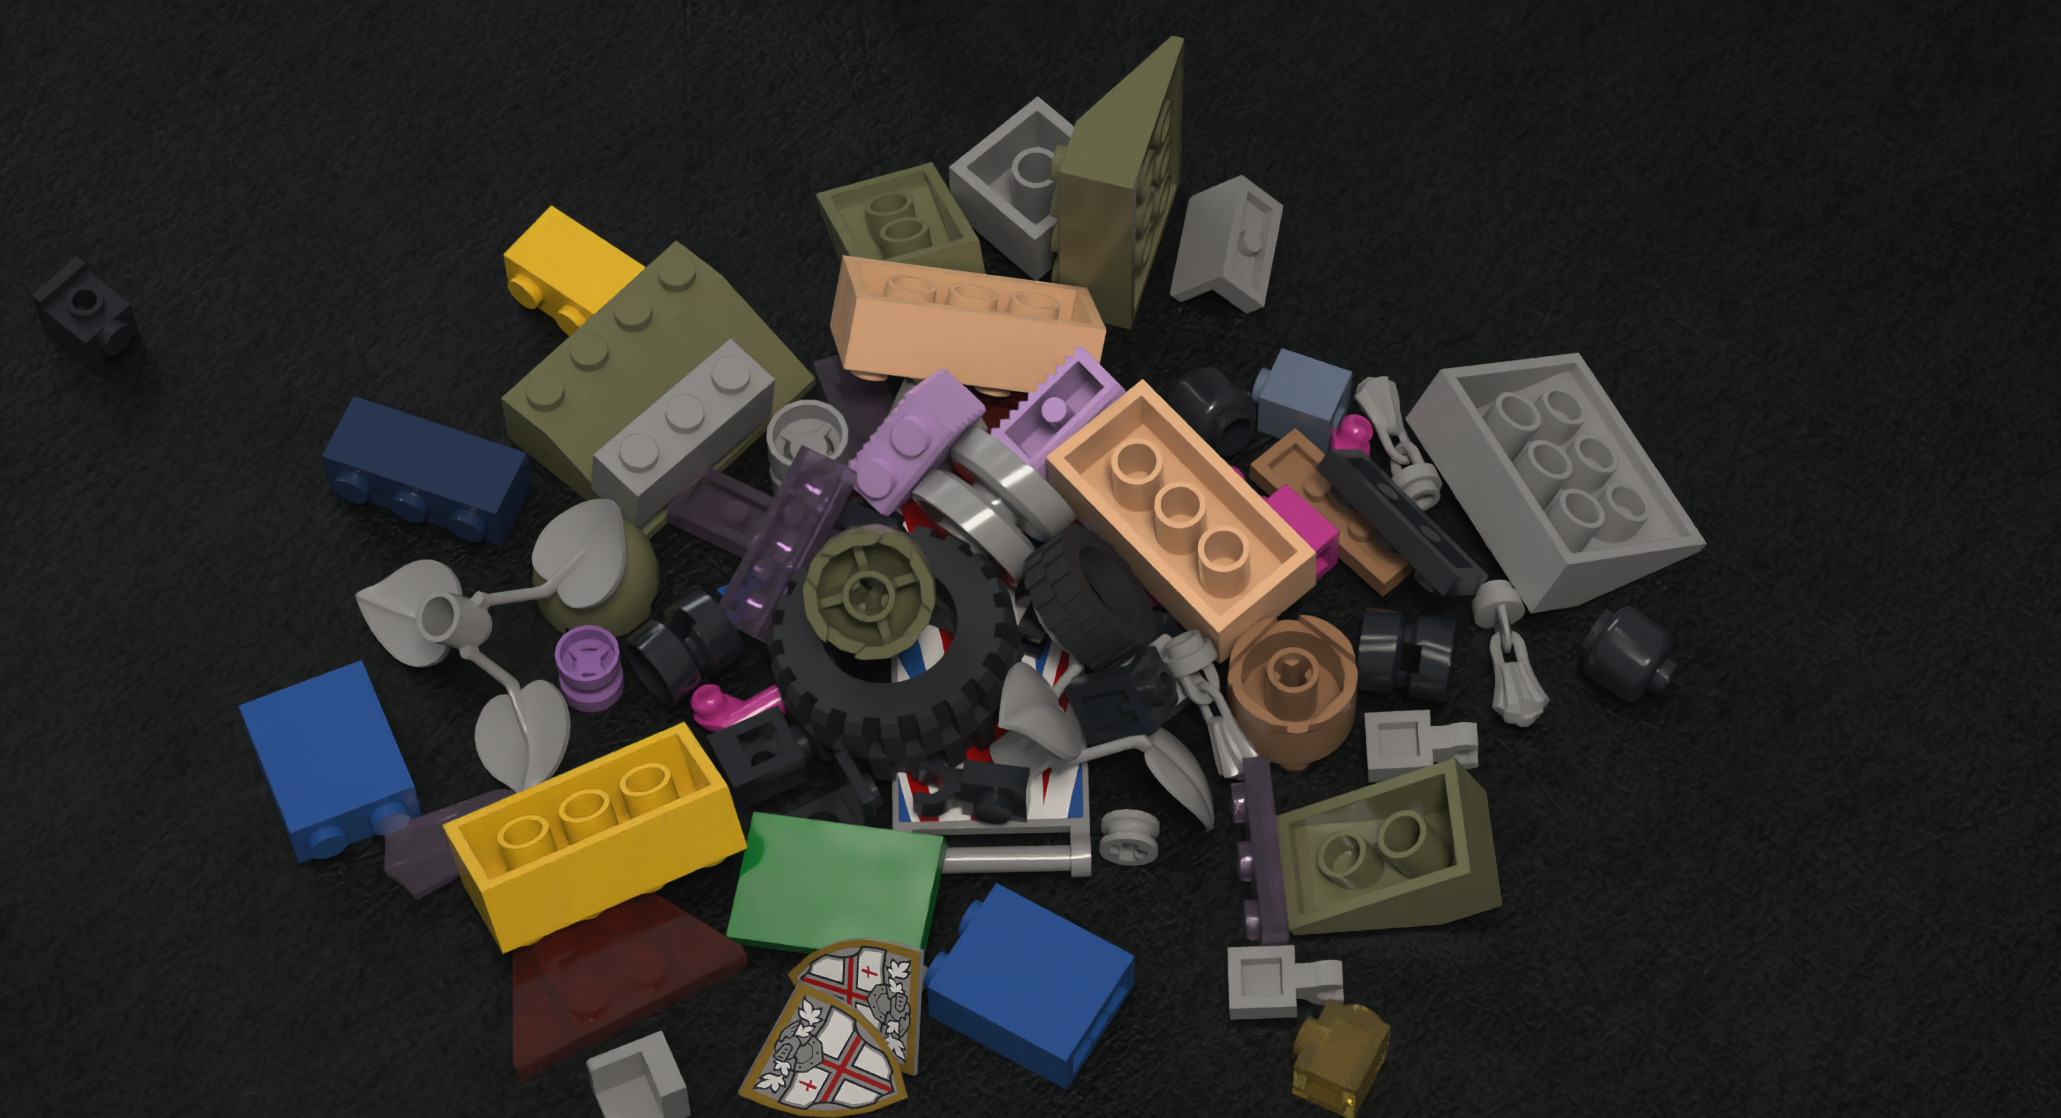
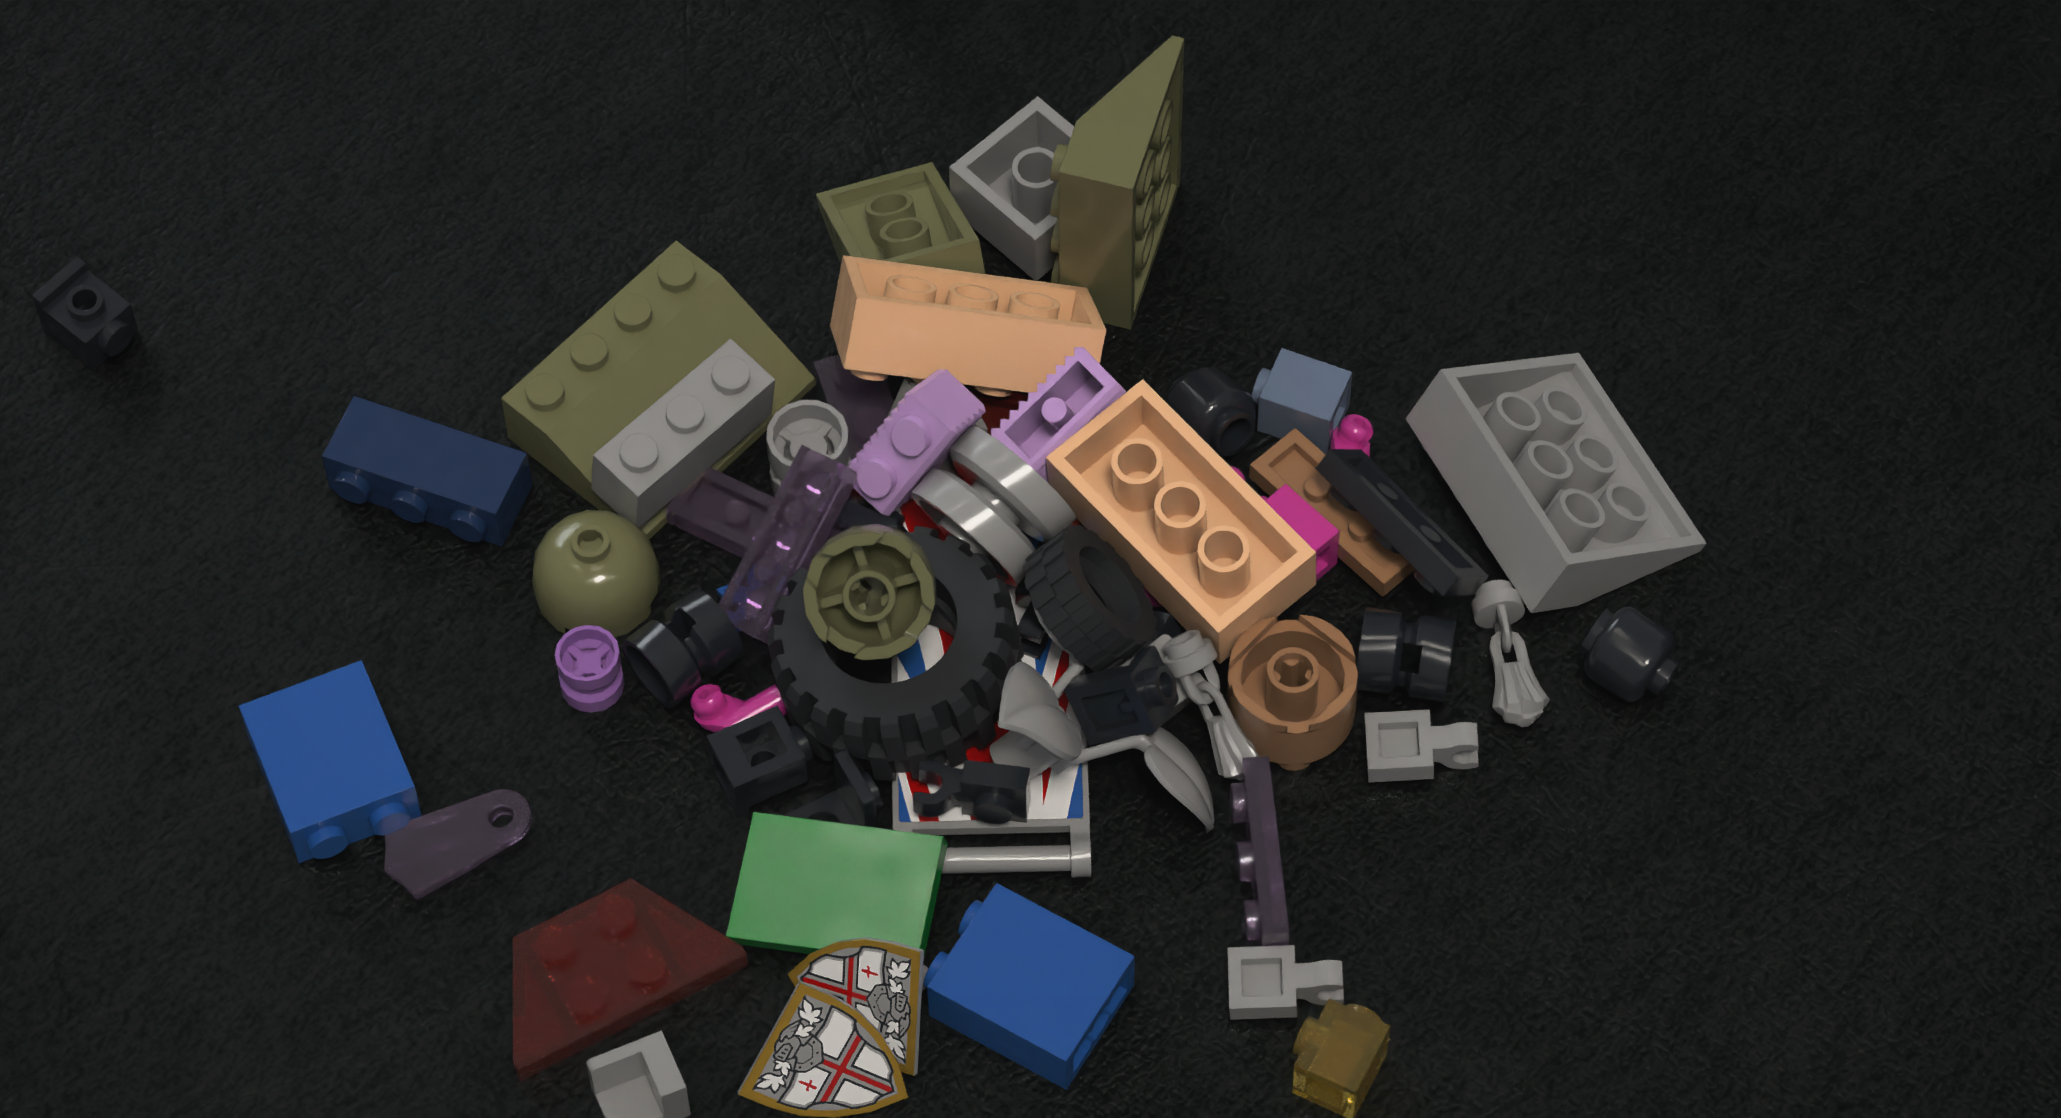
(424, 614): light grey plant -> none
(566, 270): yellow brick -> none
(595, 837): yellow brick -> none
(1129, 837): light grey bush -> none
(1228, 244): light grey panel -> none
(1381, 405): light grey piece -> none
(1390, 854): olive slope -> none

